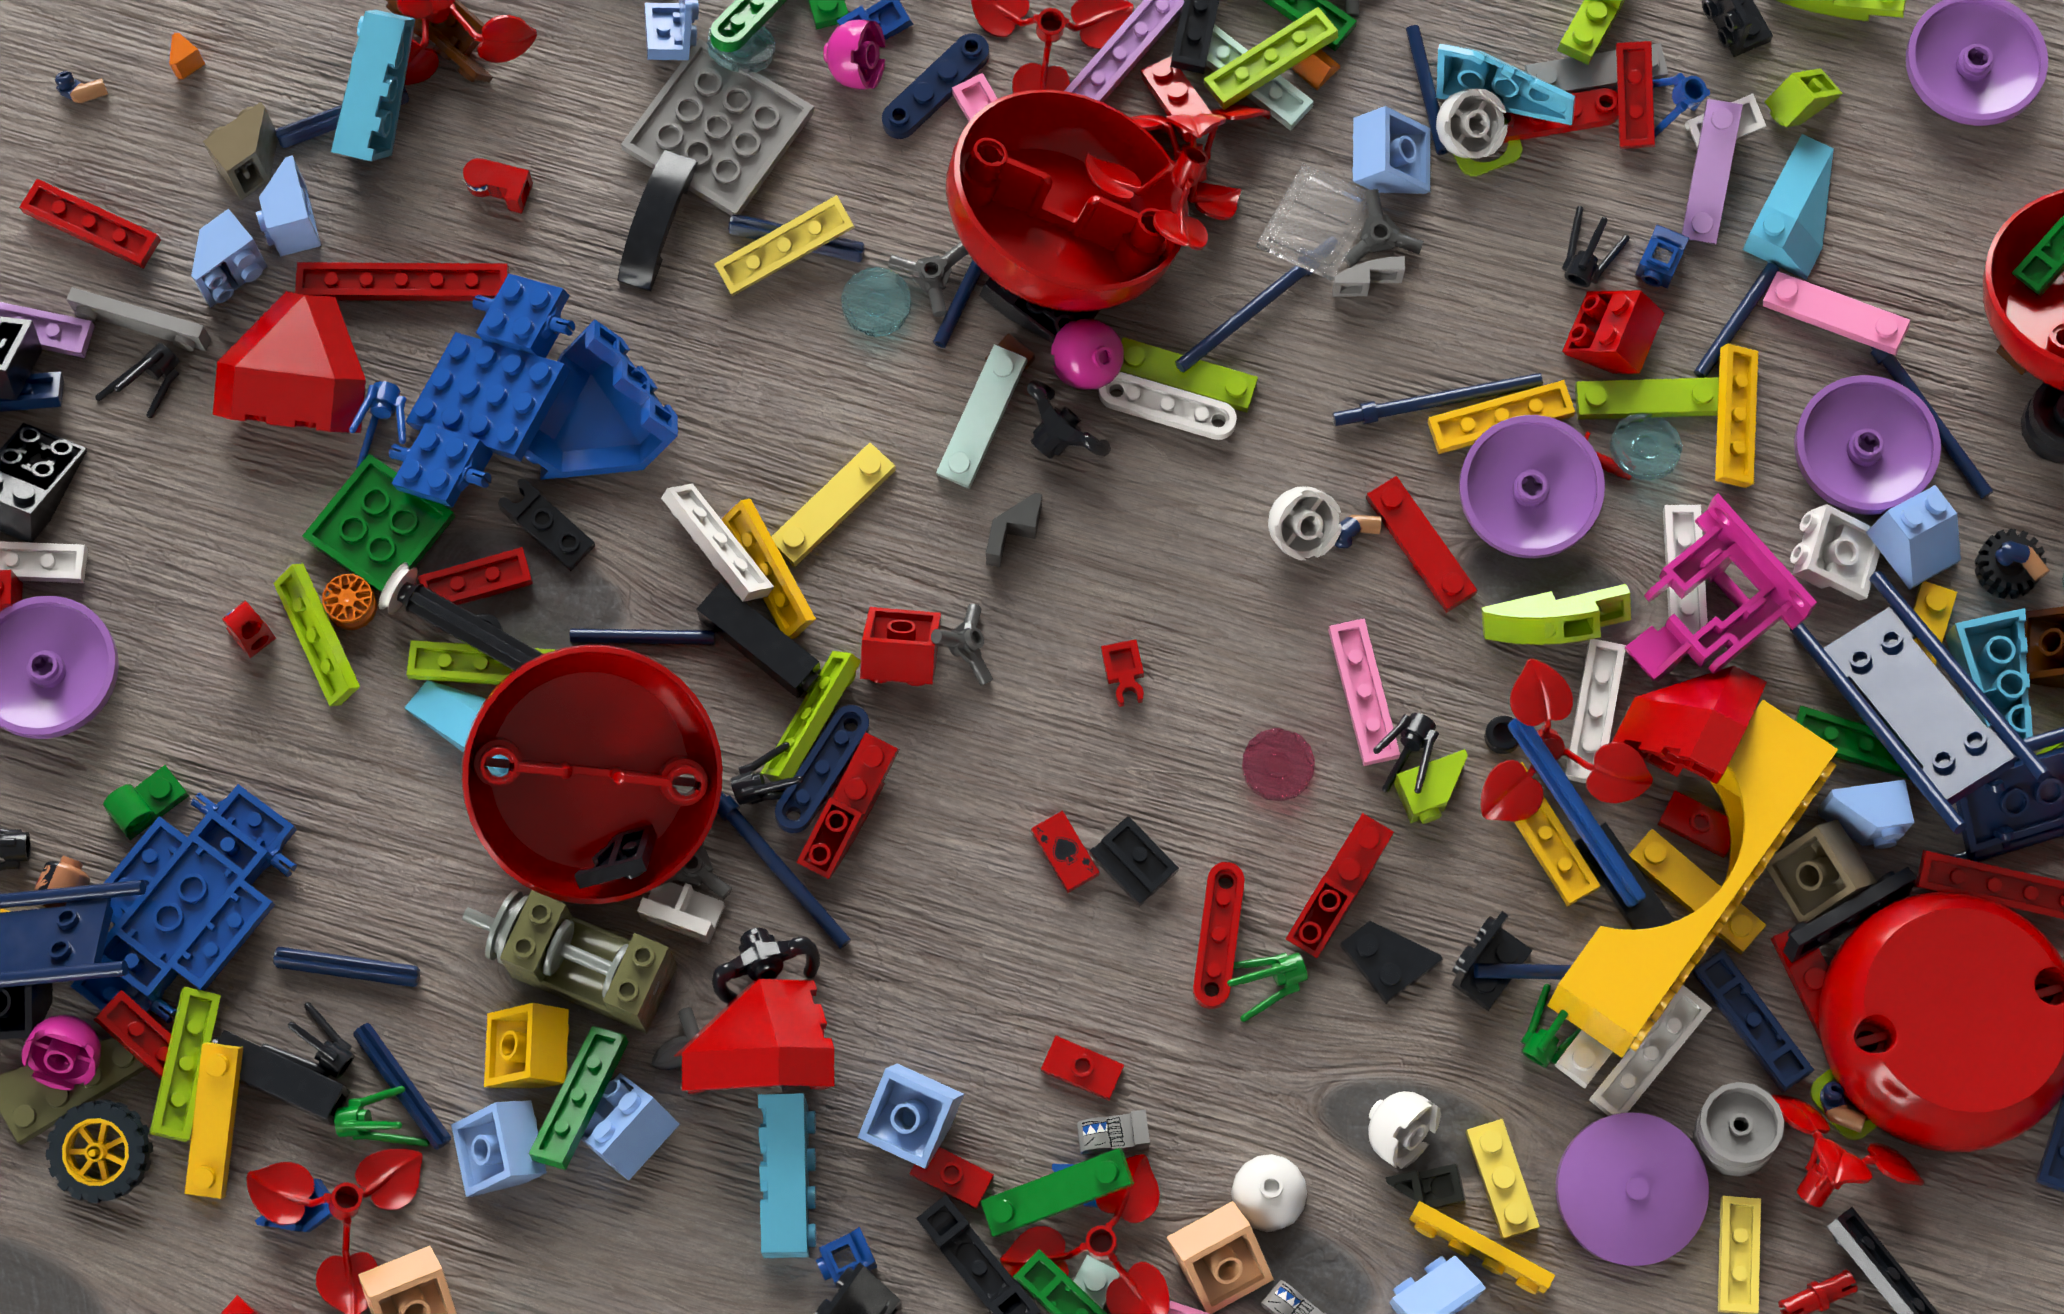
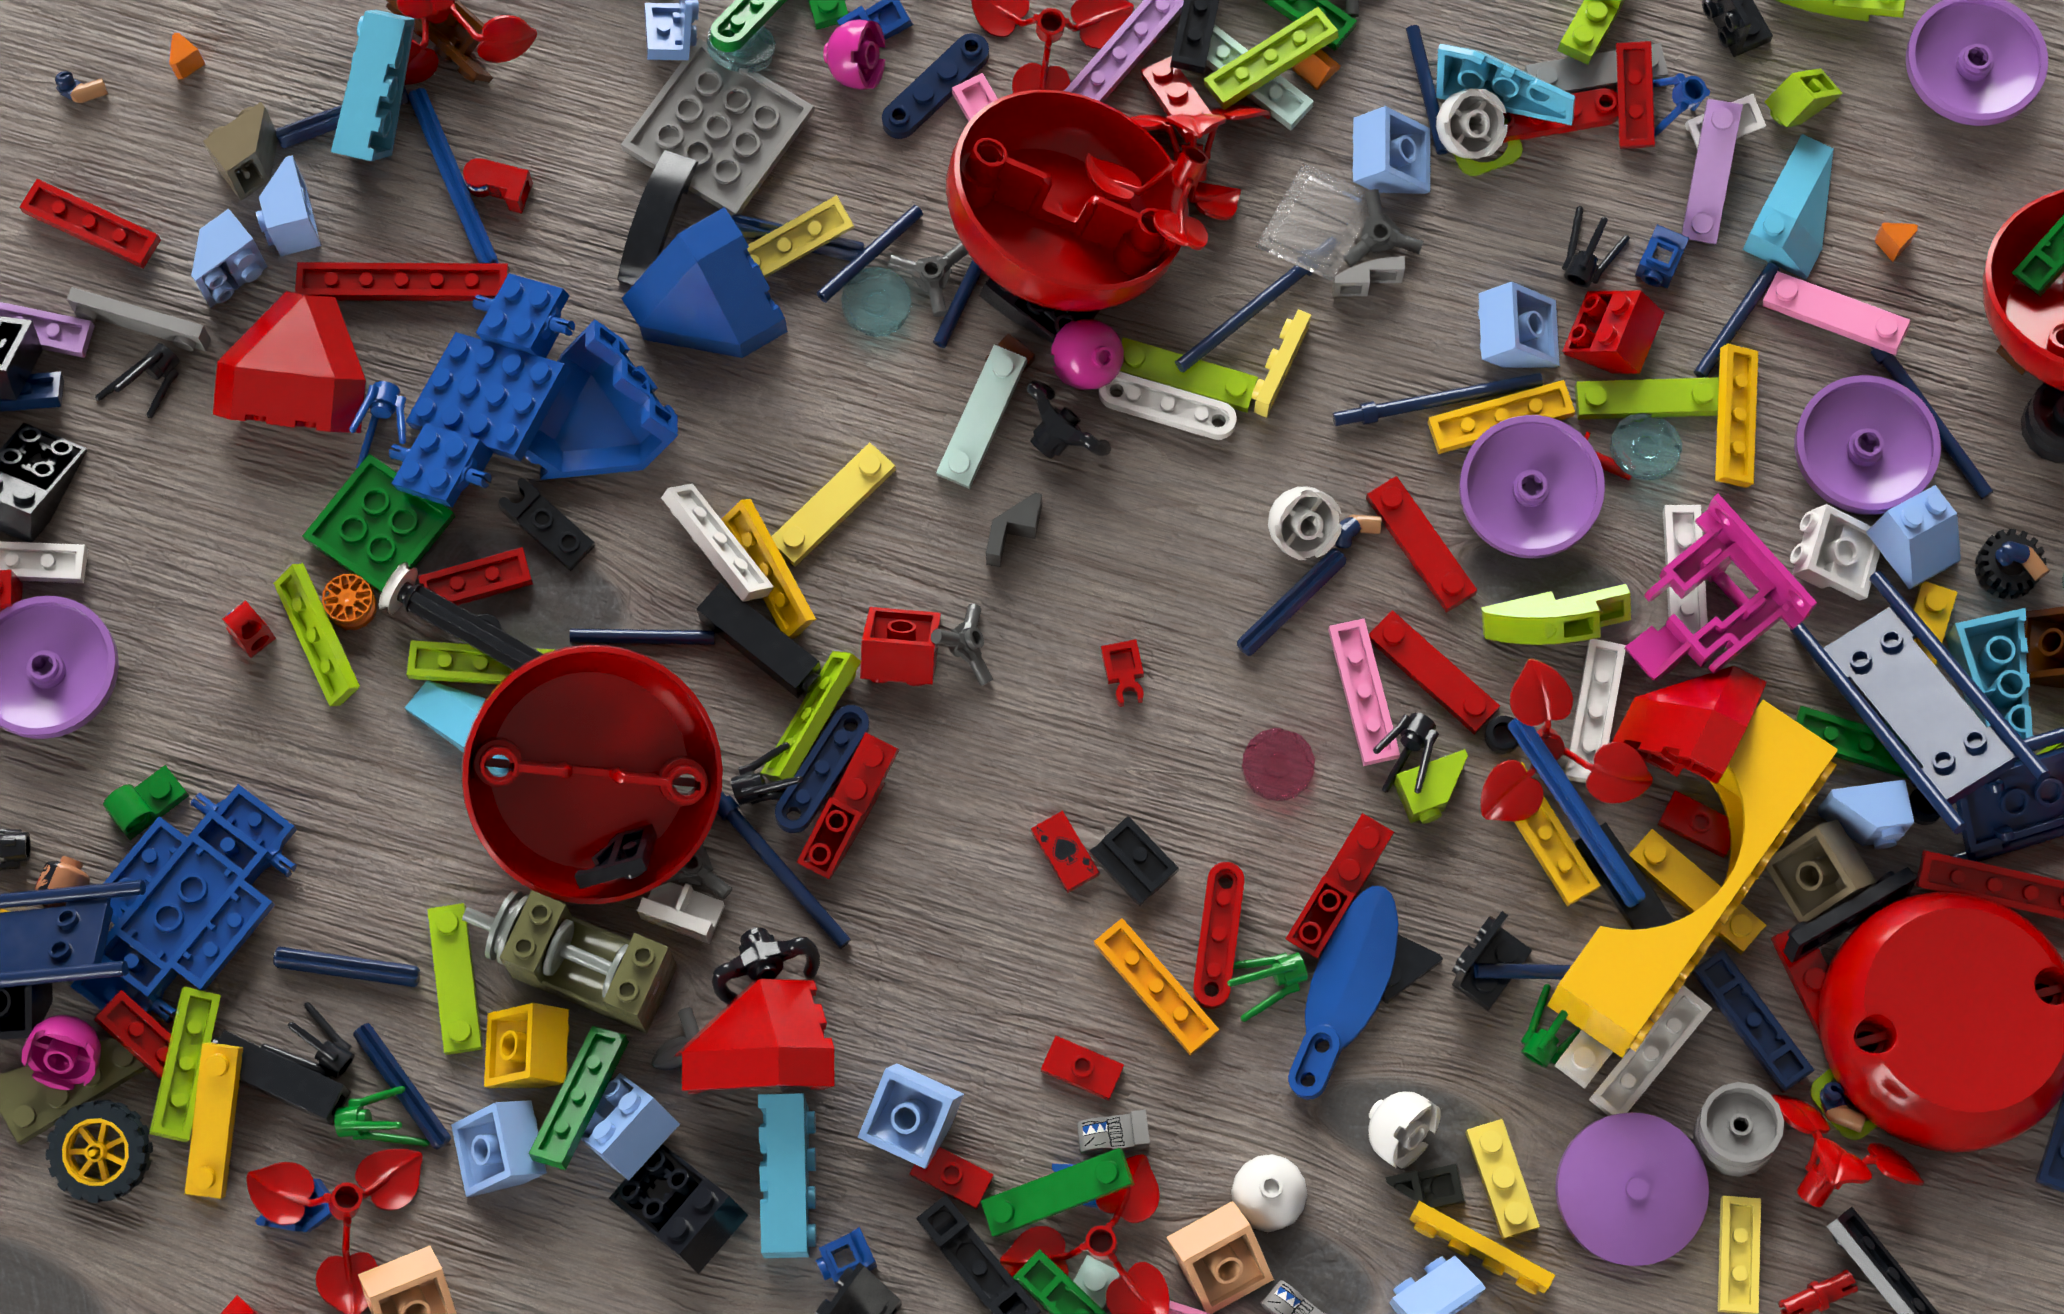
(452, 176): none -> blue axle
(454, 979): none -> lime plate
(680, 1208): none -> black slope
(706, 293): none -> blue panel
(869, 253): none -> dark blue piece
(1156, 986): none -> light orange plate
(1280, 362): none -> light yellow plate
(1291, 602): none -> dark blue axle
(1346, 986): none -> blue plant
(1433, 672): none -> red plate
(1518, 327): none -> light blue slope
(1895, 238): none -> orange slope
(1922, 810): none -> black tile

